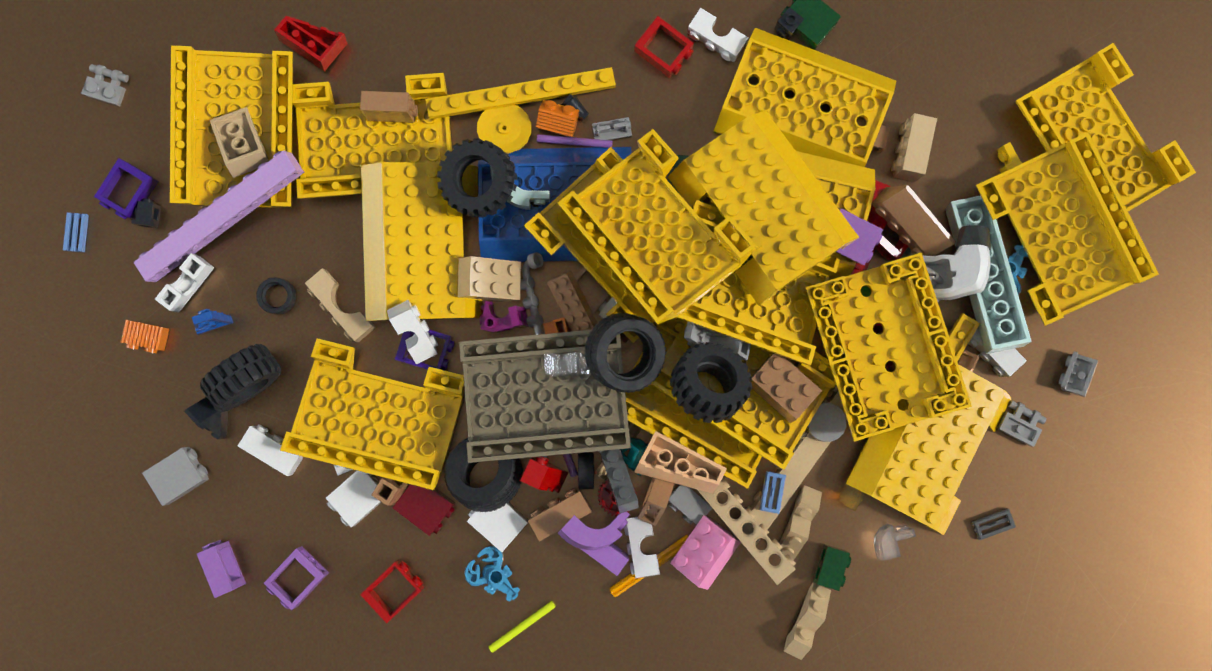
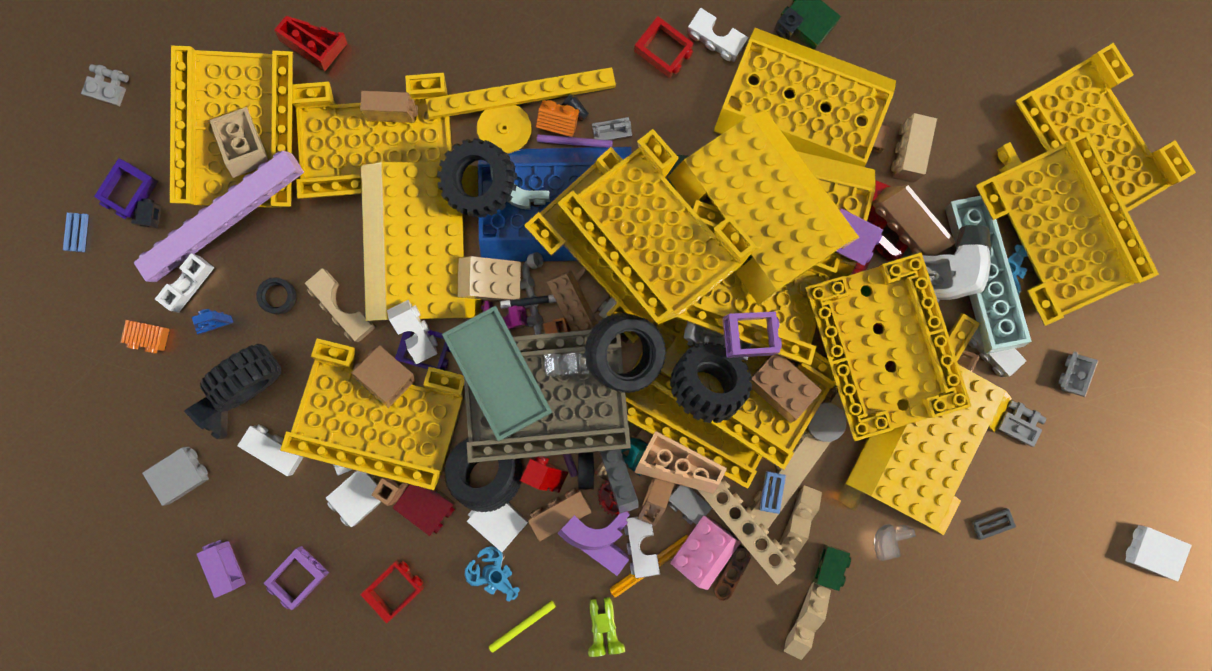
(383, 376): none -> medium nougat brick
(497, 373): none -> sand green tile
(527, 301): none -> black bar
(604, 624): none -> lime piece
(731, 583): none -> reddish brown beam
(732, 339): none -> medium lavender window
(1158, 552): none -> white brick

